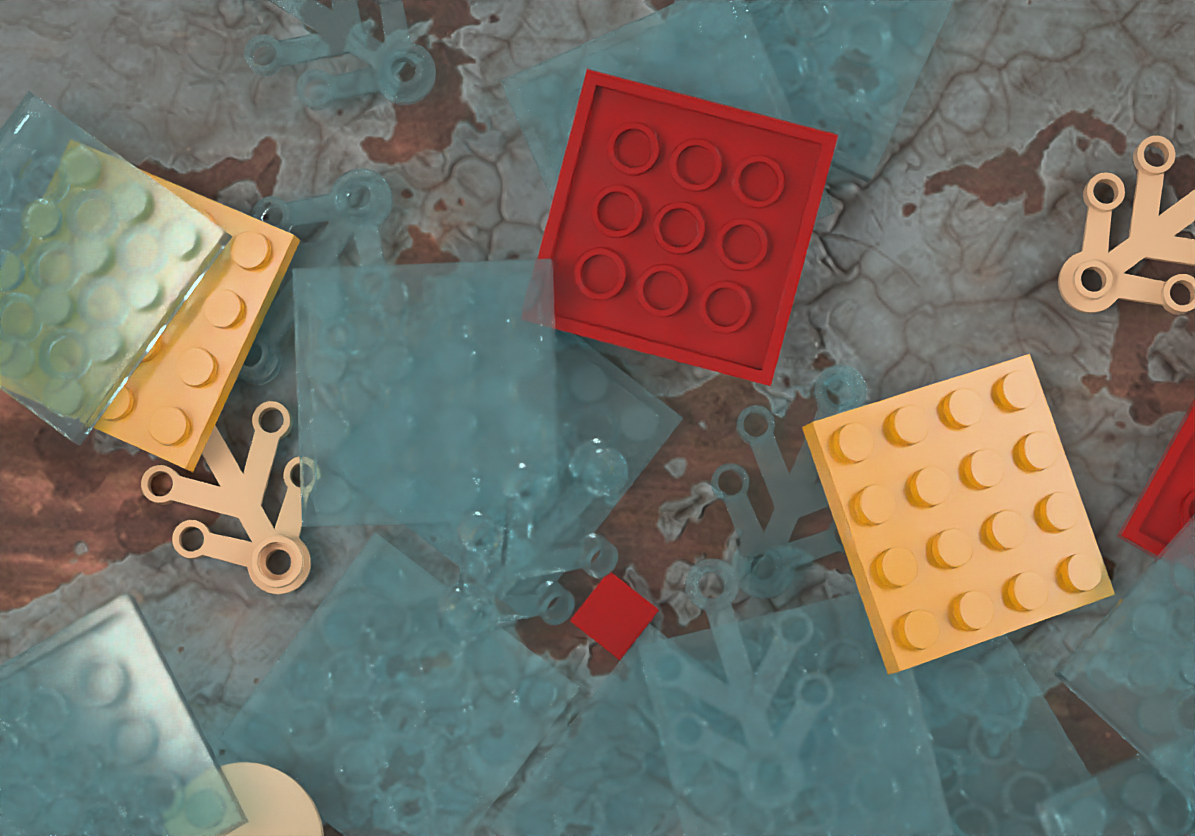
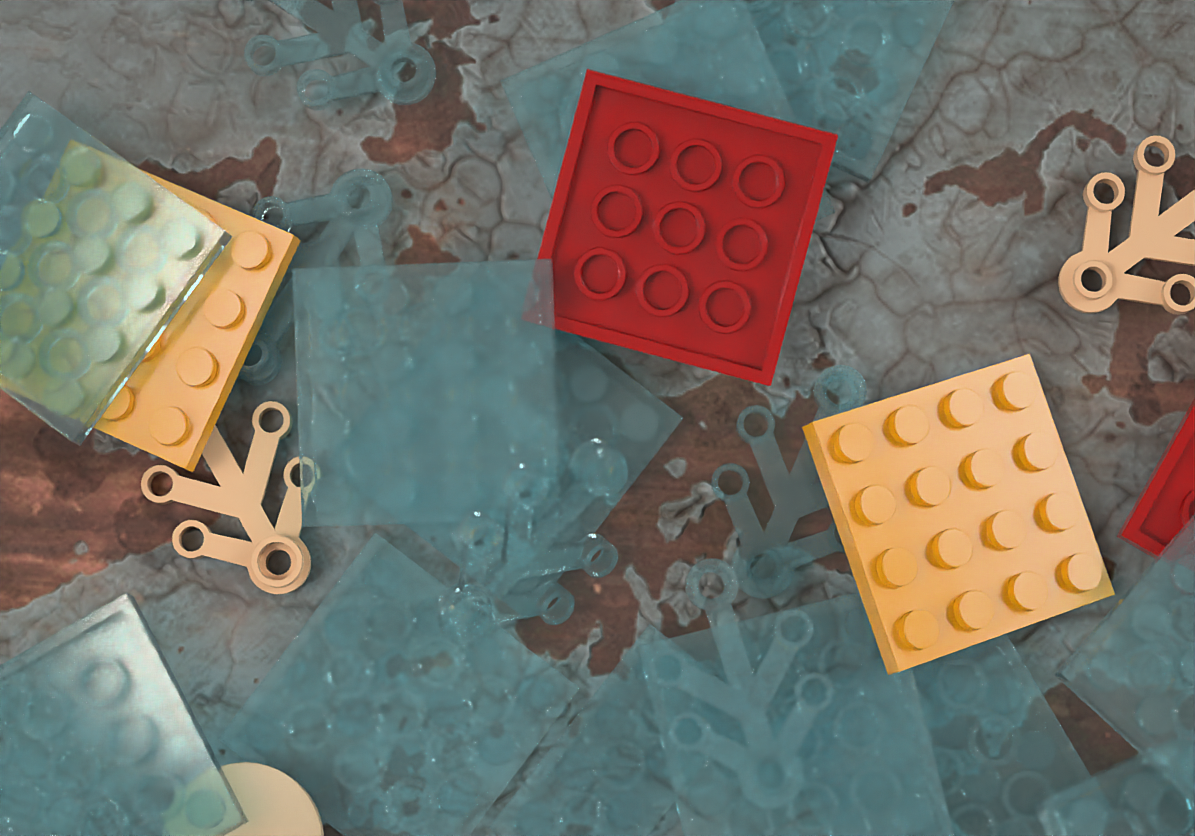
(614, 615): red tile -> none

